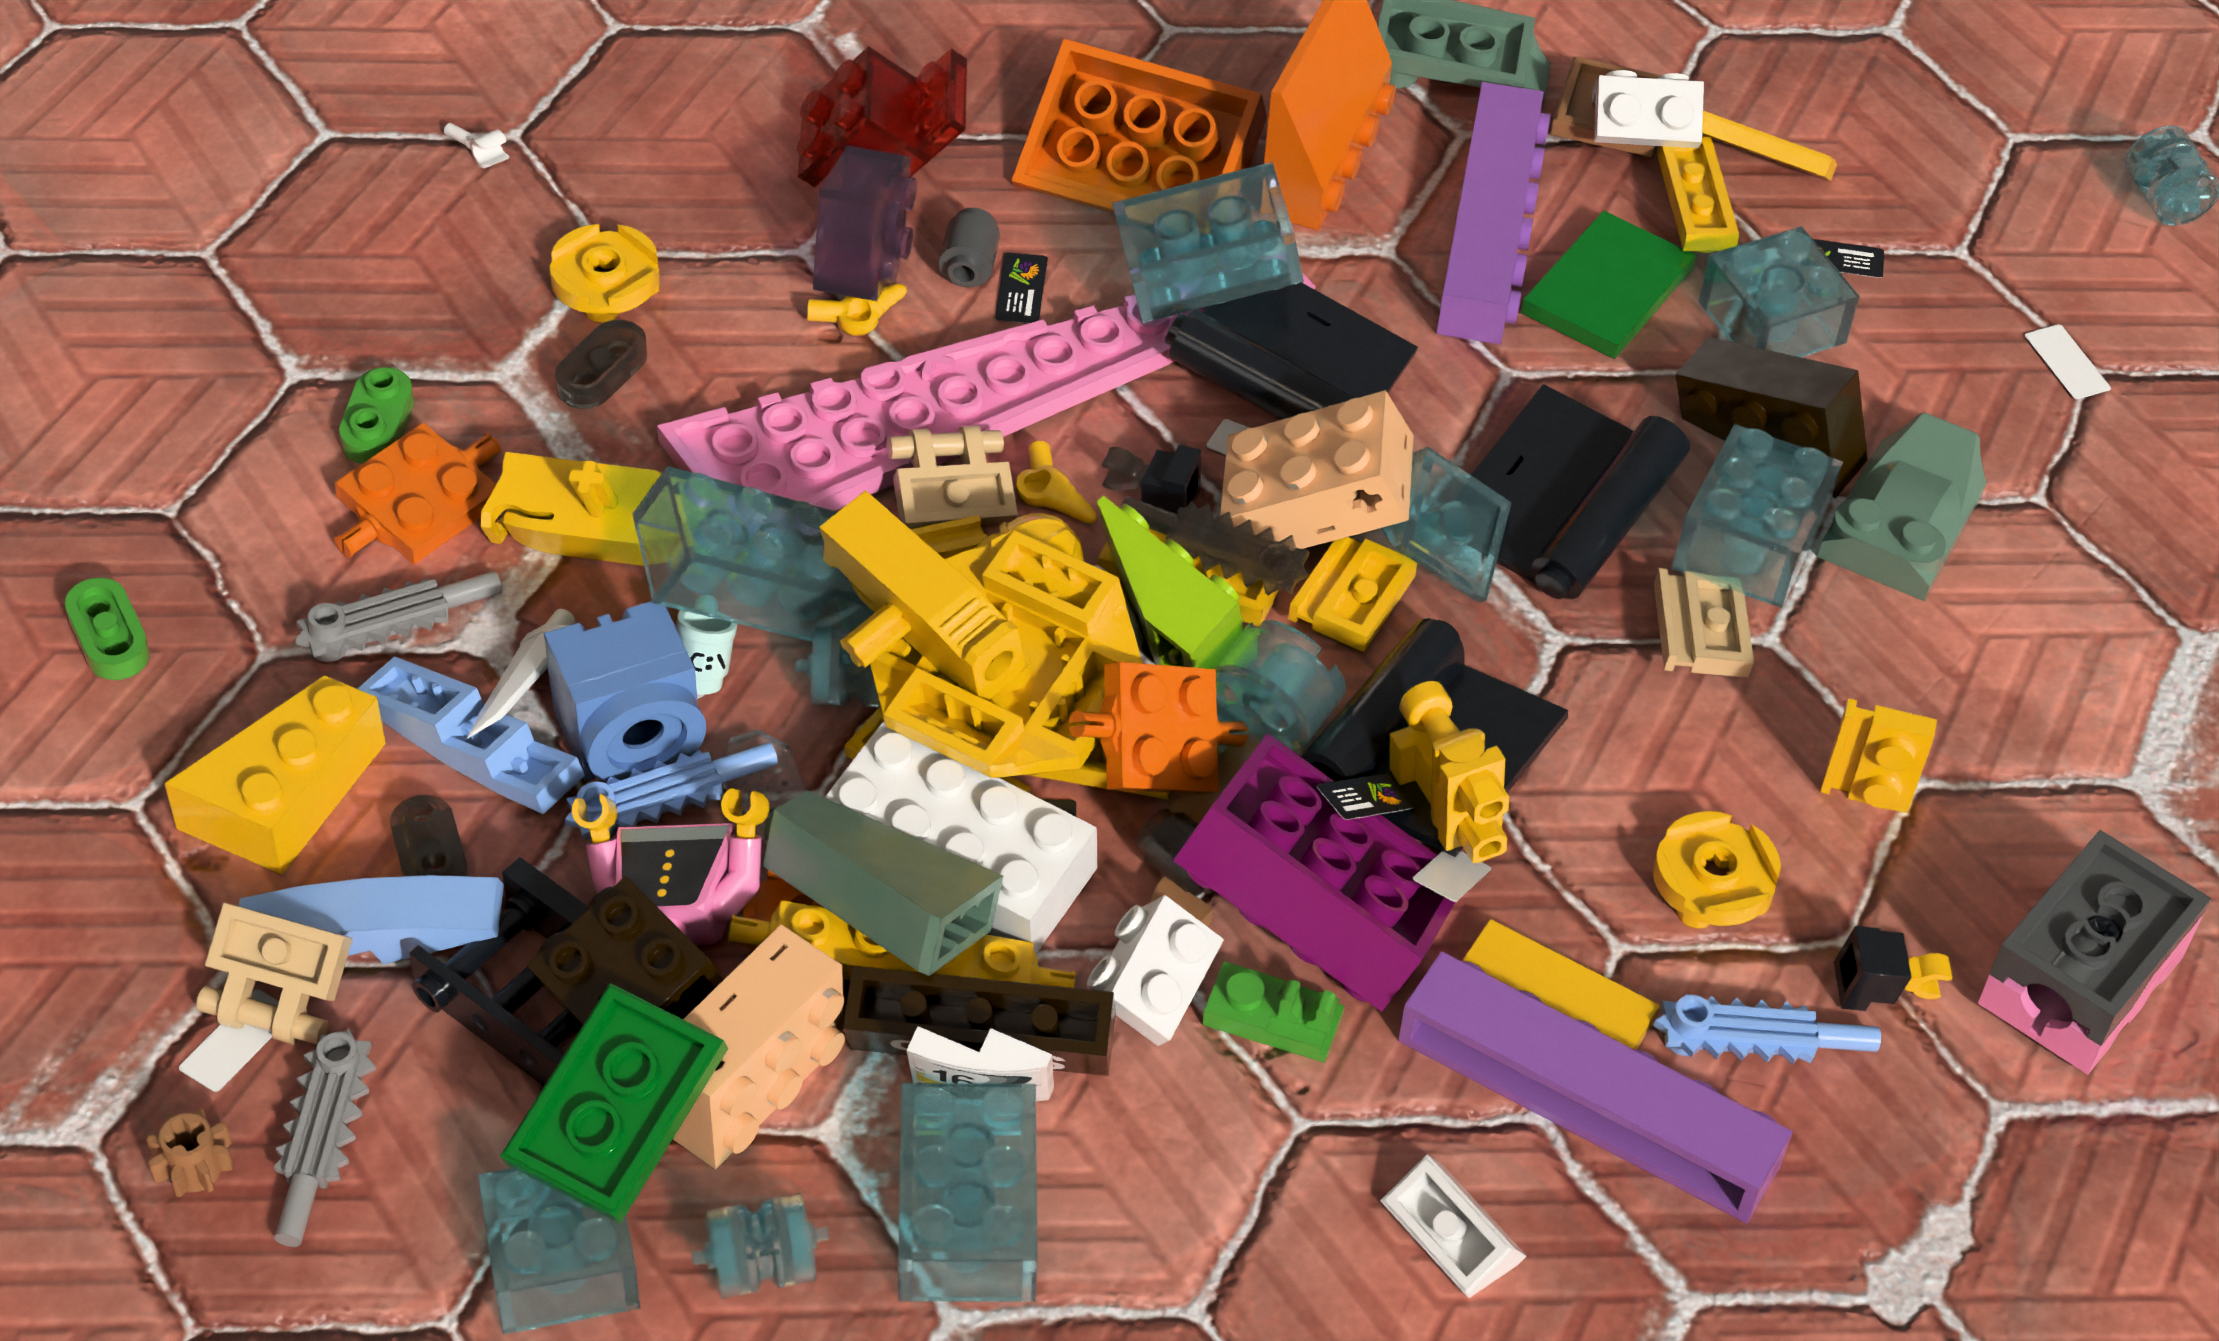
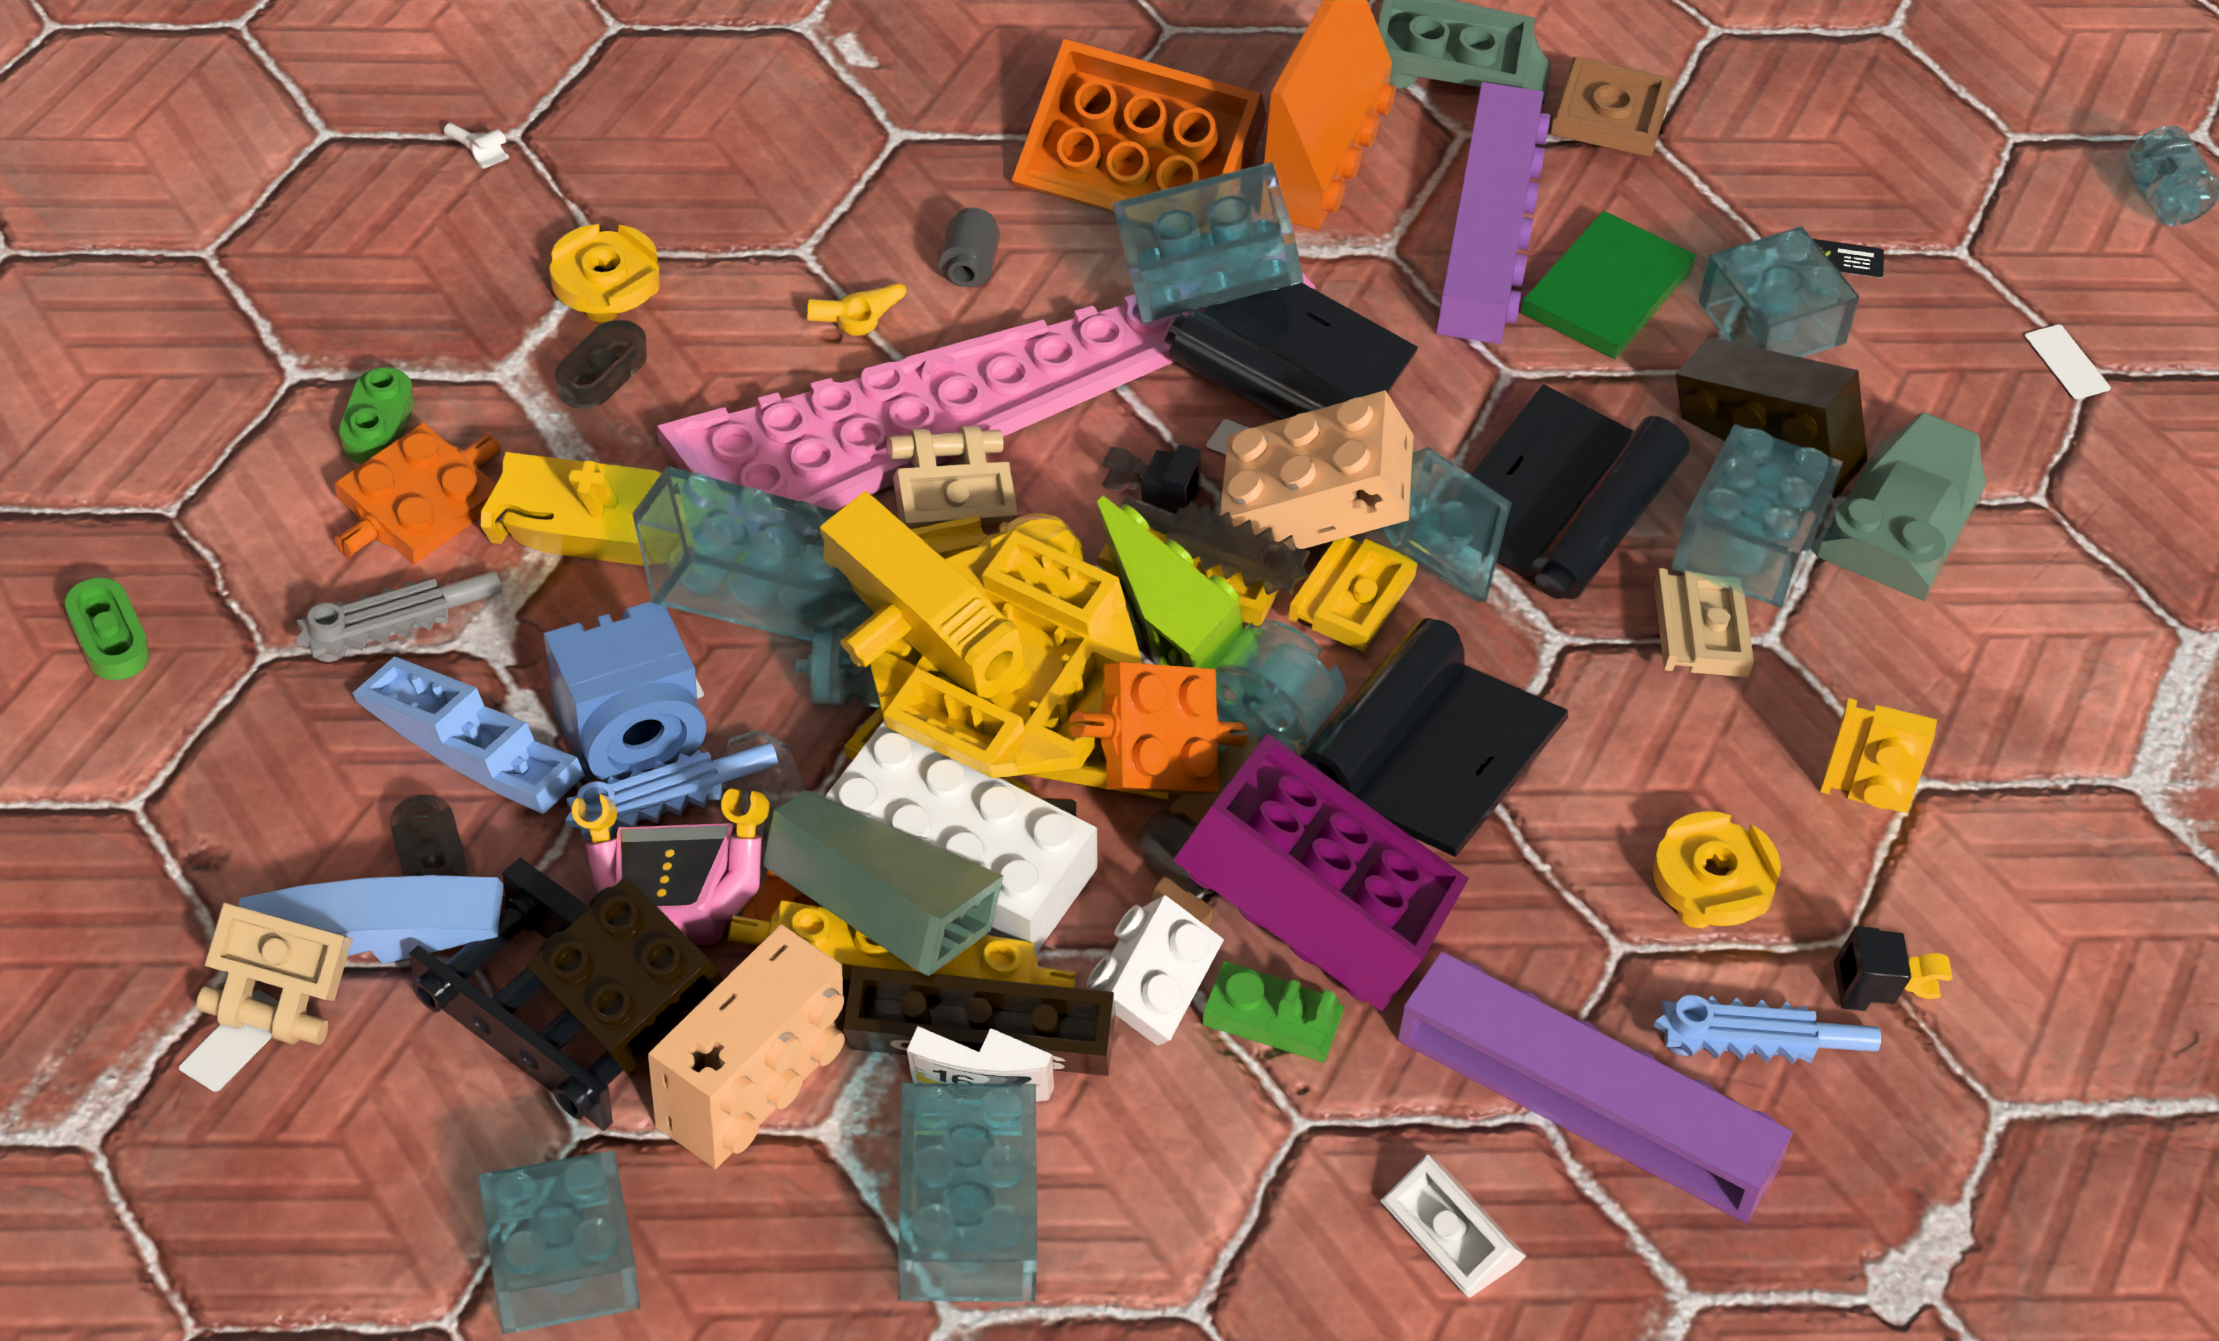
(190, 1152): medium nougat gear -> none
(280, 775): yellow wedge -> none
(321, 1129): light grey piece -> none
(521, 672): white bar -> none
(614, 1103): green tile -> none
(708, 646): light aqua piece -> none
(760, 1245): clear light blue wheel -> none
(863, 223): clear purple brick -> none
(884, 110): clear red bracket -> none
(1021, 288): black sticker -> none
(1050, 487): yellow animal -> none
(1365, 796): black sticker -> none
(1451, 875): white sticker -> none
(1452, 772): yellow hips -> none
(1563, 984): yellow tile -> none
(1648, 110): white bracket -> none
(1698, 197): yellow plate -> none
(1768, 146): yellow tile -> none
(2093, 951): dark grey piece -> none

